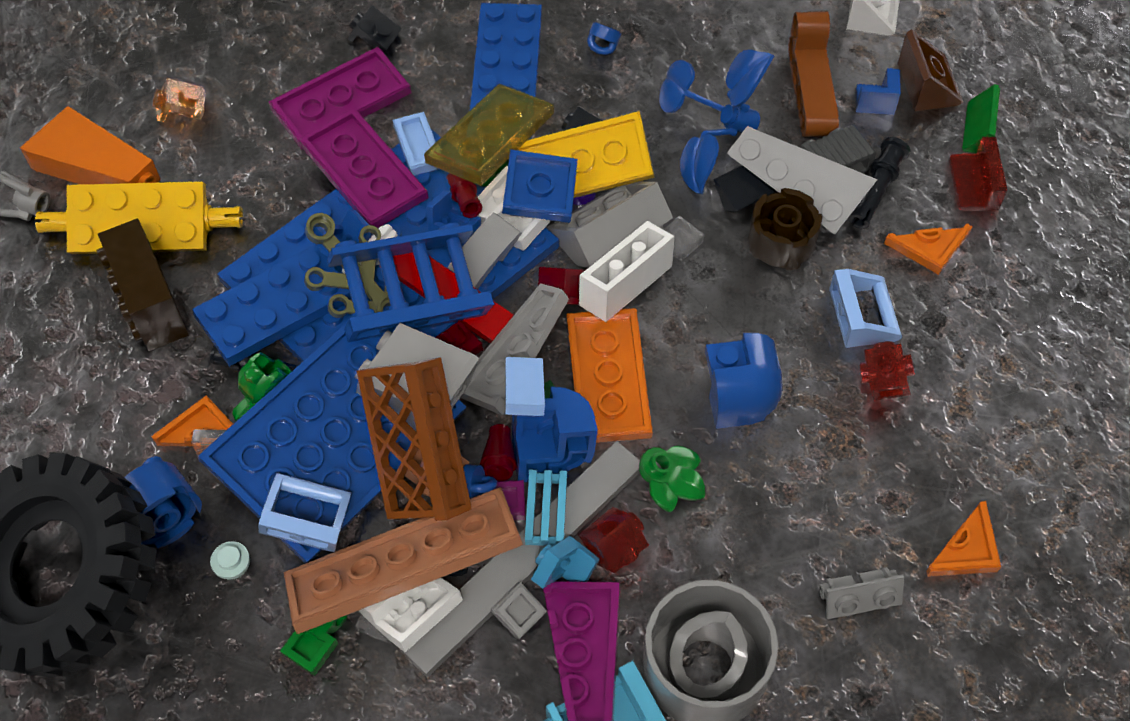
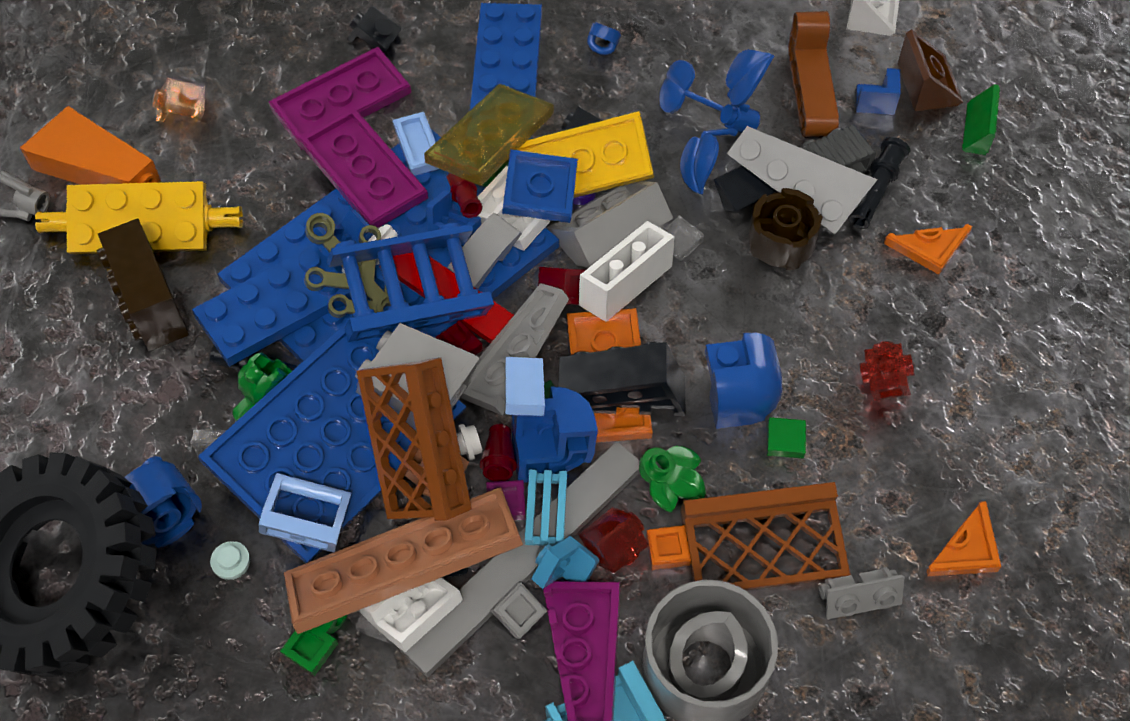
(201, 415): orange tile -> none
(469, 441): none -> white plate
(477, 481): blue tile -> none
(626, 378): none -> black wedge
(668, 547): none -> orange tile
(767, 505): none -> dark orange fence
(786, 437): none -> green tile
(847, 309): light blue tile -> none
(979, 177): clear red panel -> none

